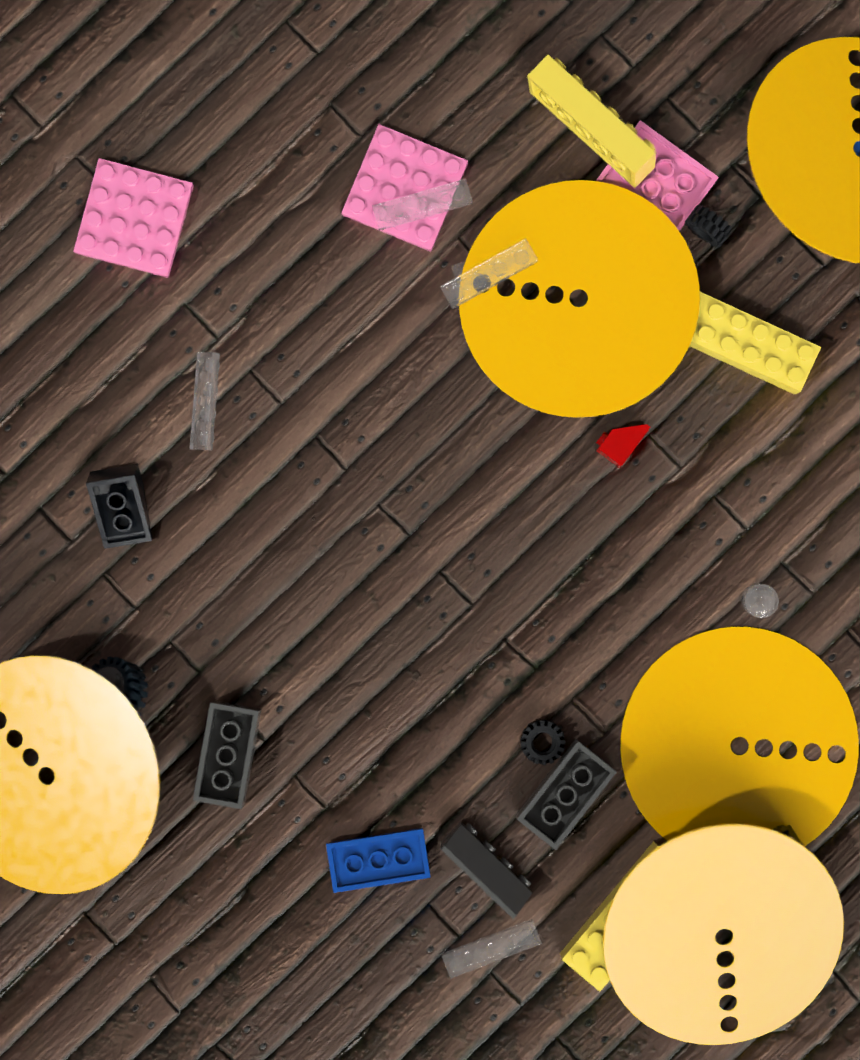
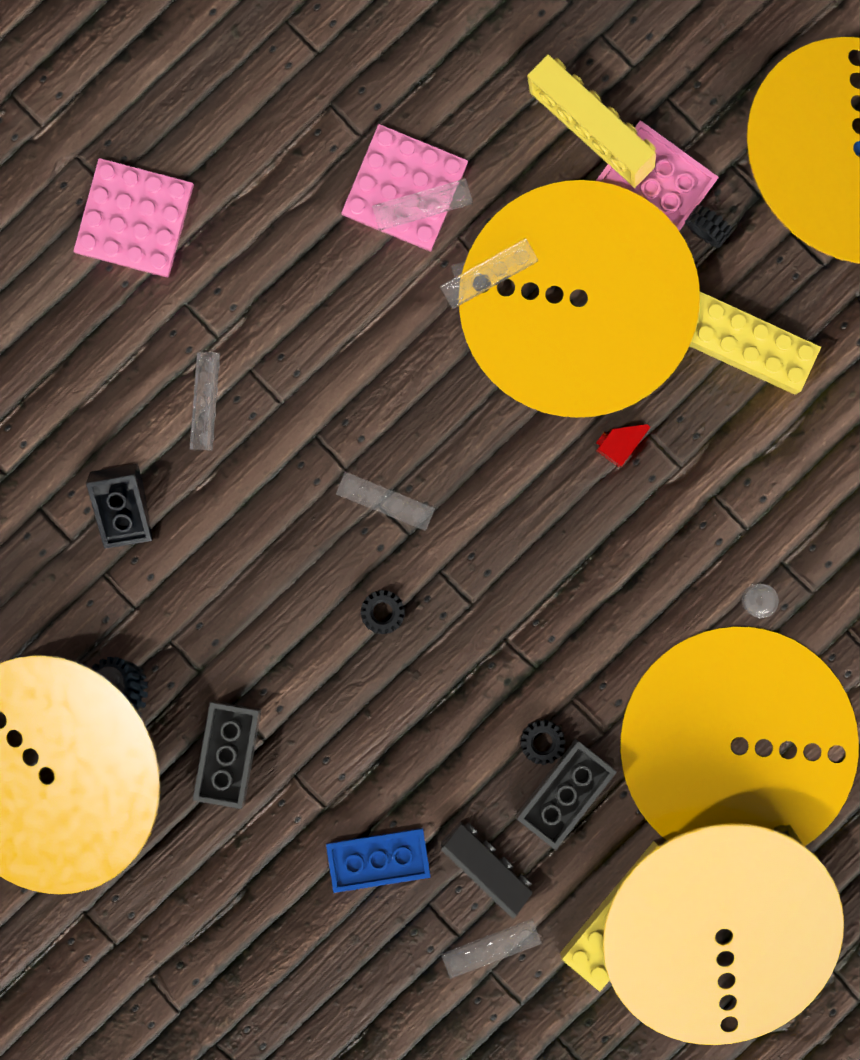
(371, 622): none -> black tyre
(385, 501): none -> clear plate

